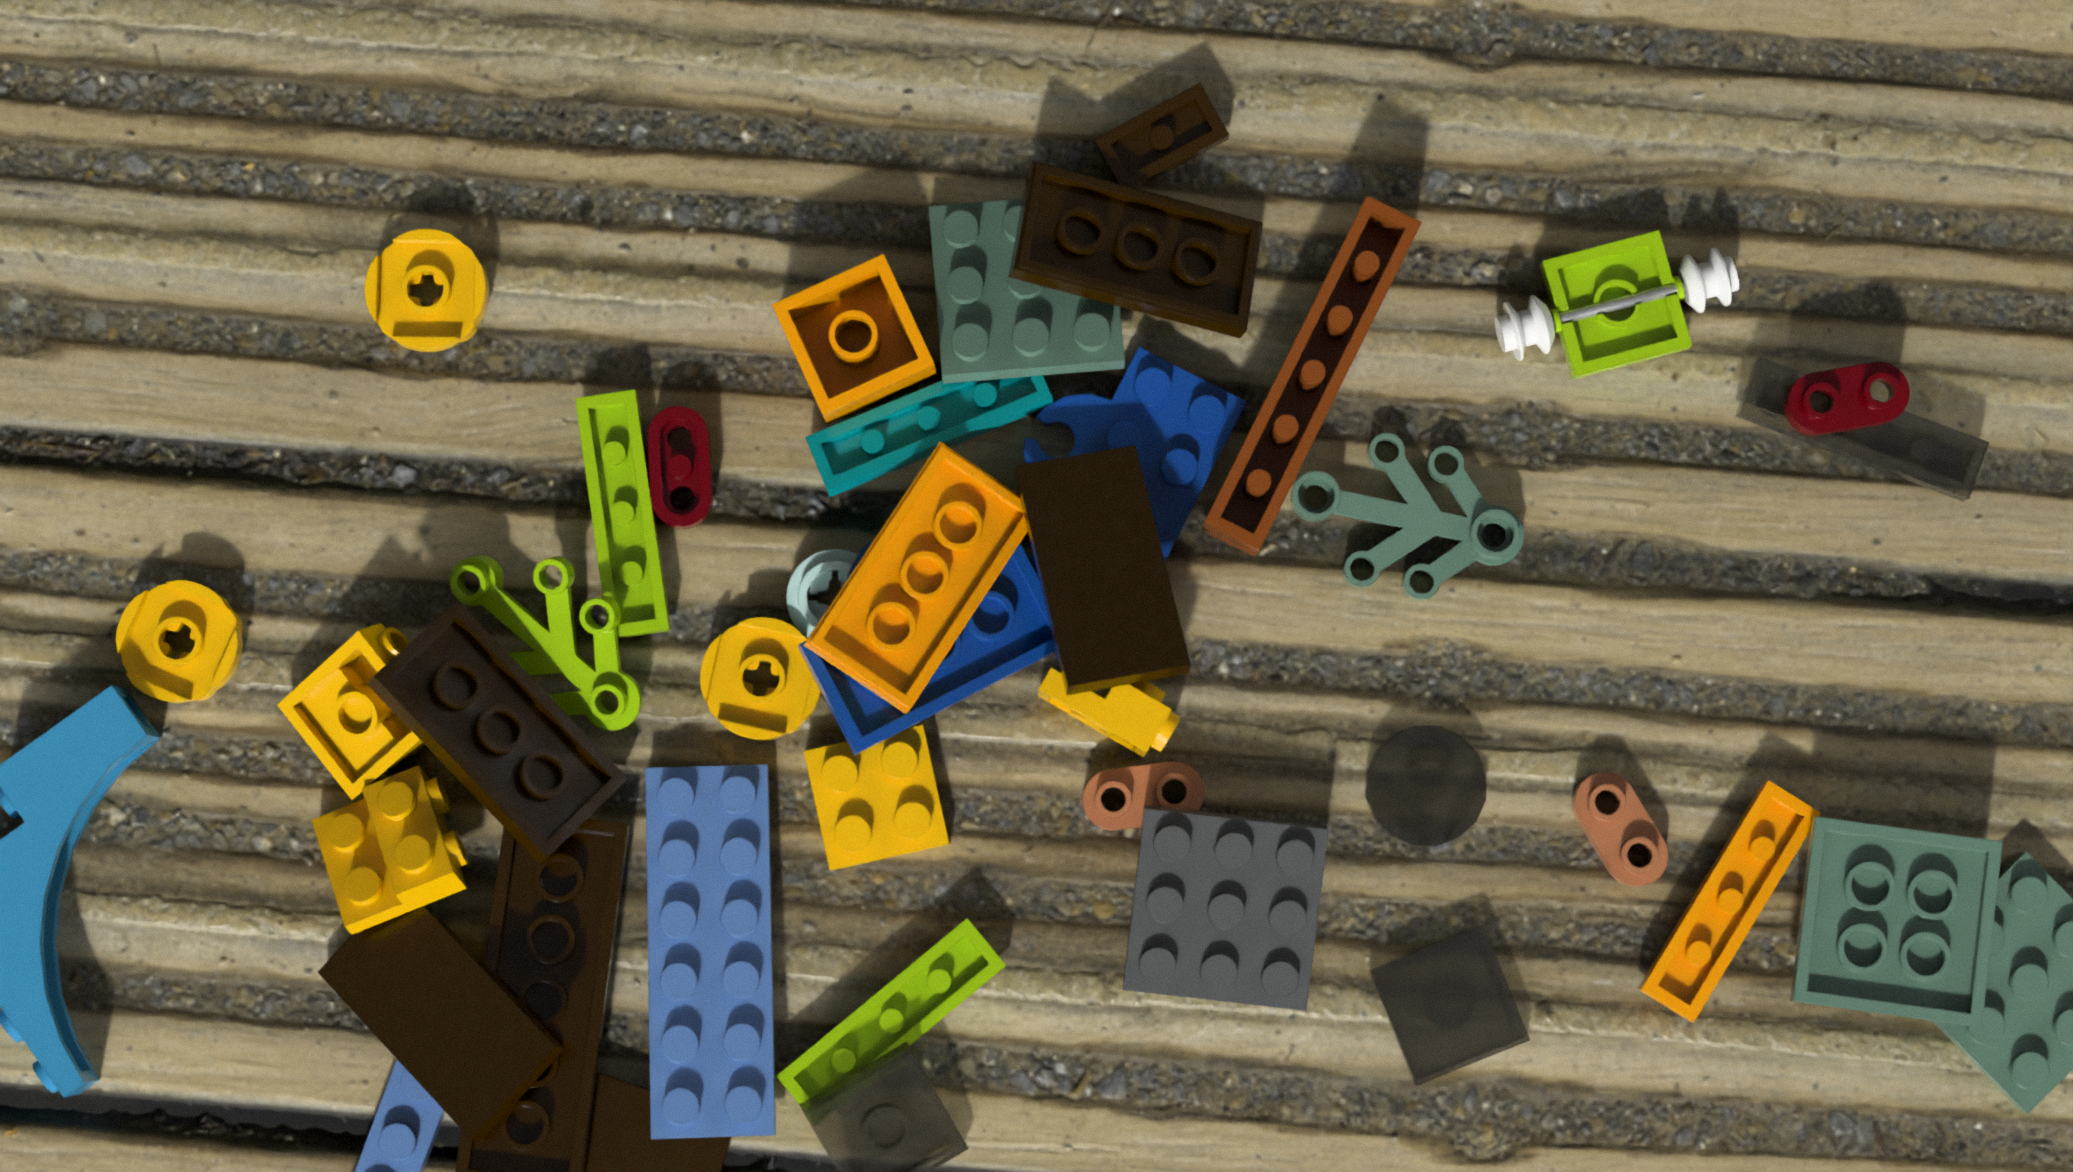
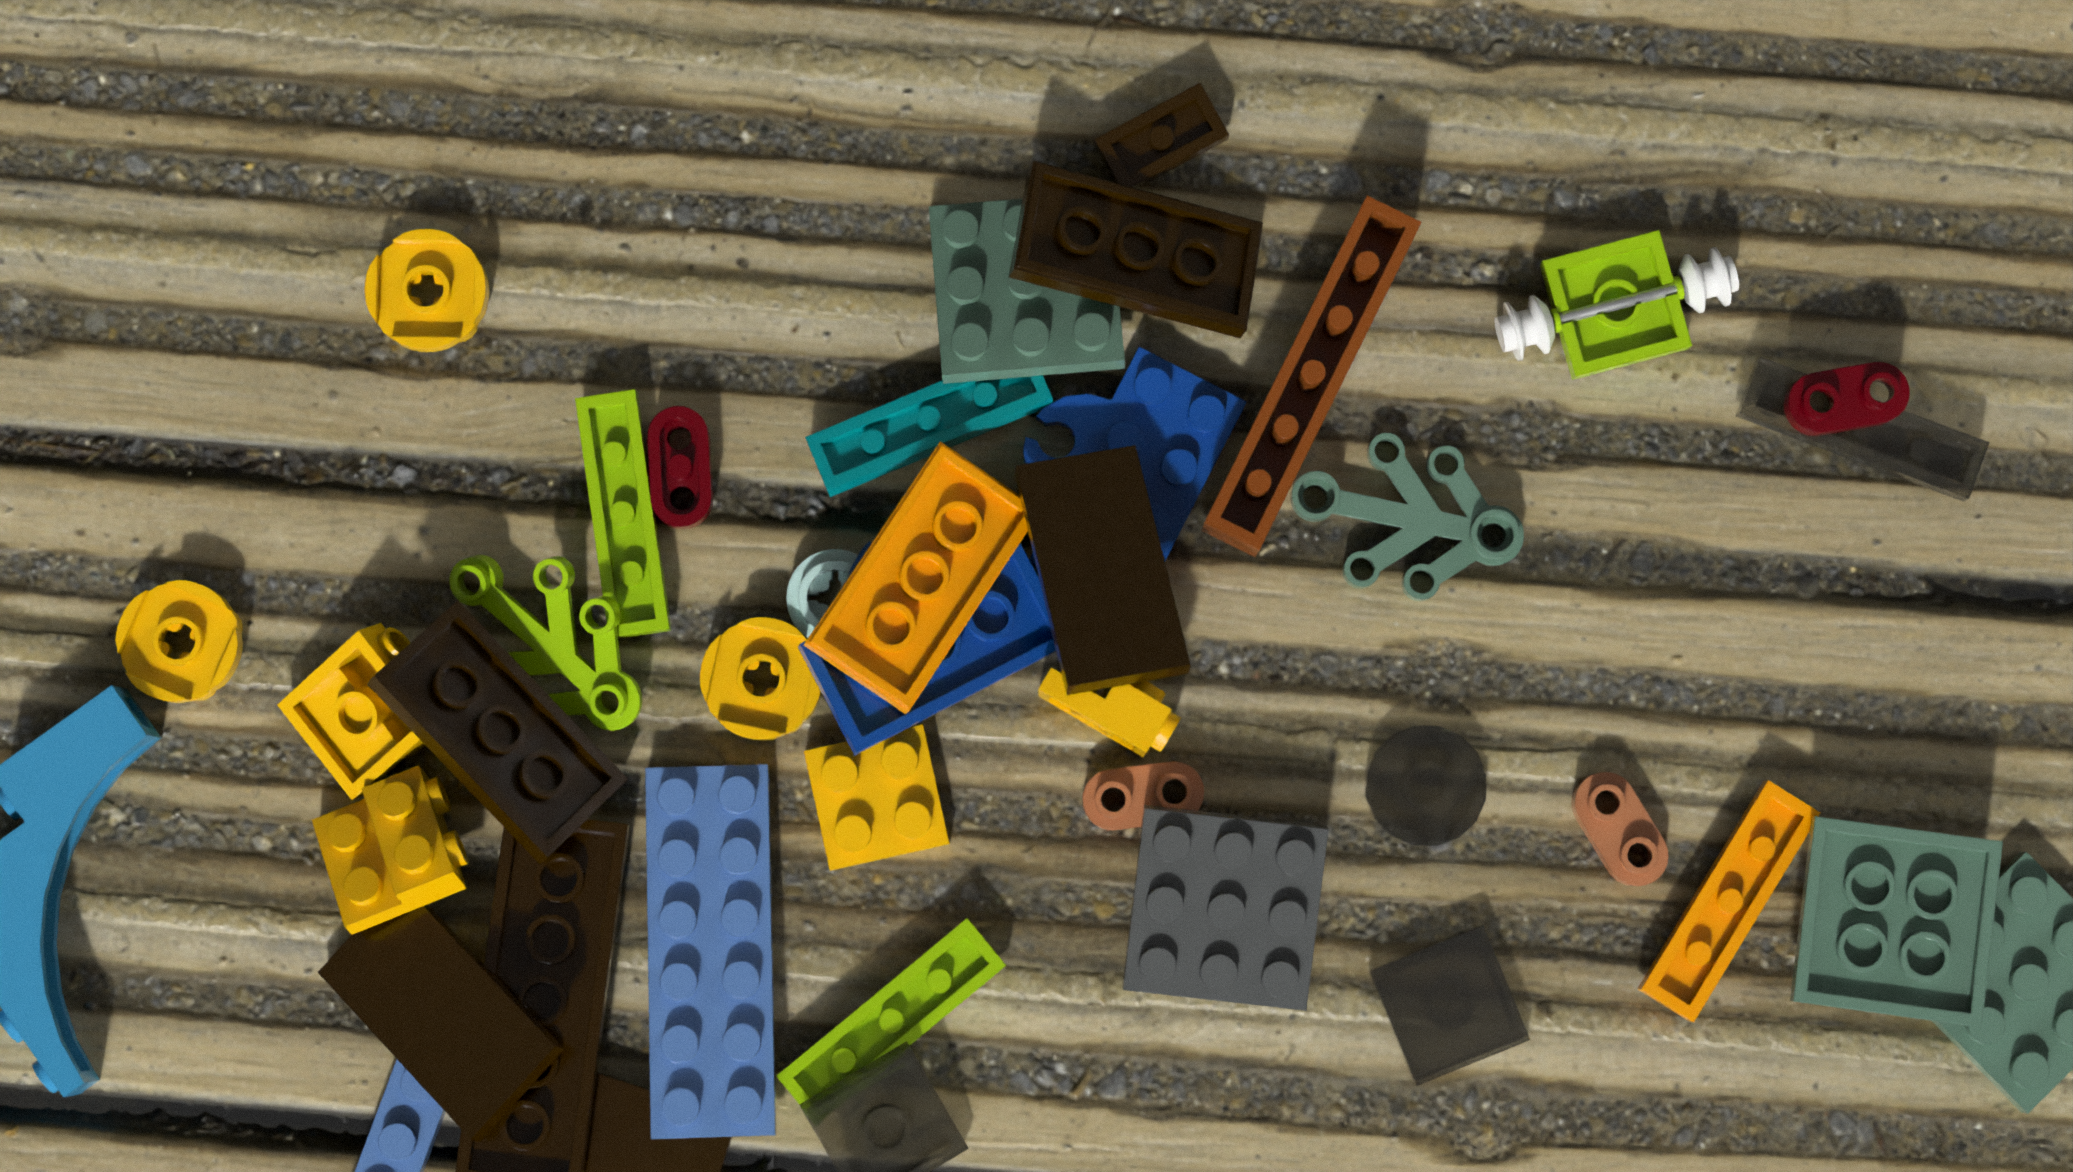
(855, 339): light orange brick -> none

